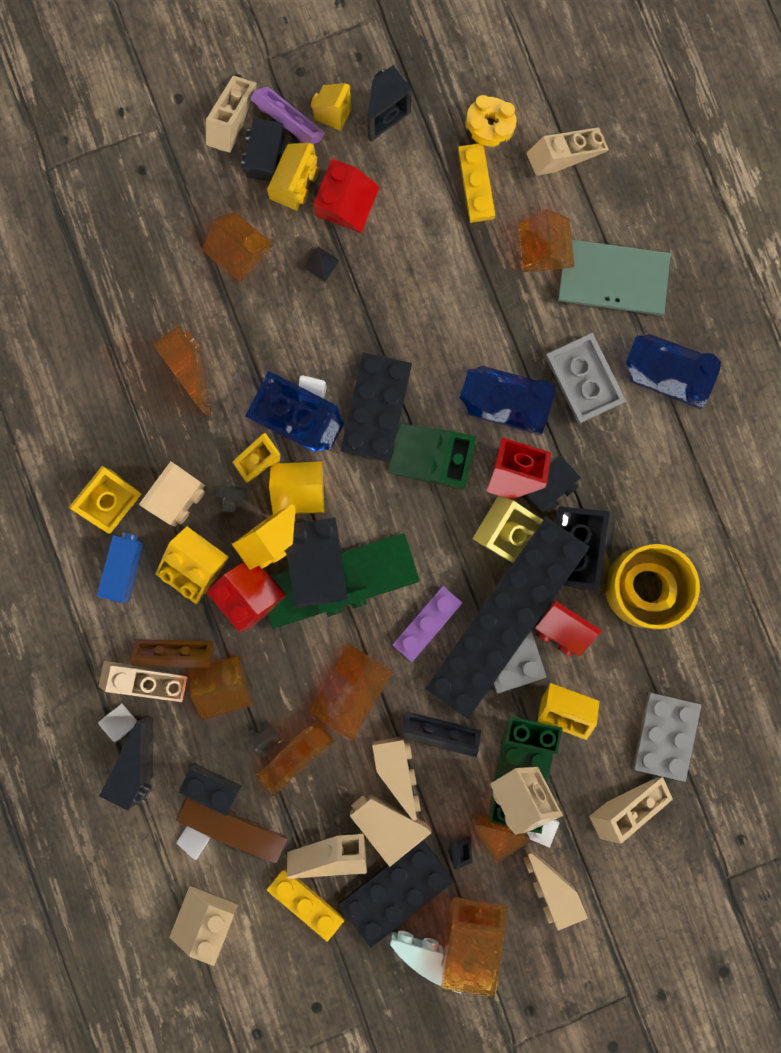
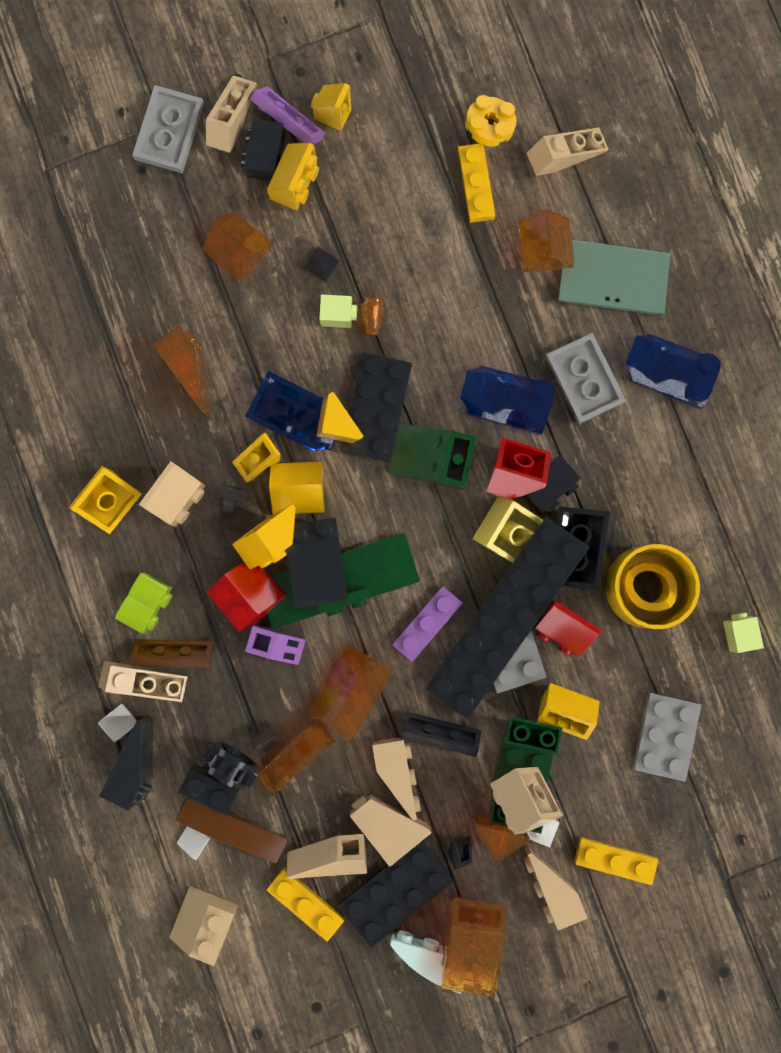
(120, 568): blue brick -> none
(143, 603): none -> lime brick
(168, 129): none -> light grey plate
(191, 564): yellow slope -> none
(219, 688): clear orange slope -> none
(230, 765): none -> black gear
(275, 645): none -> medium lavender slope
(313, 385): white slope -> none
(336, 422): none -> yellow slope
(337, 311): none -> yellowish green brick
(345, 196): red slope -> none
(372, 315): none -> clear orange cone
(388, 101): black slope -> none
(616, 860): none -> yellow plate
(631, 810): tan slope -> none
(743, 633): none -> yellowish green brick

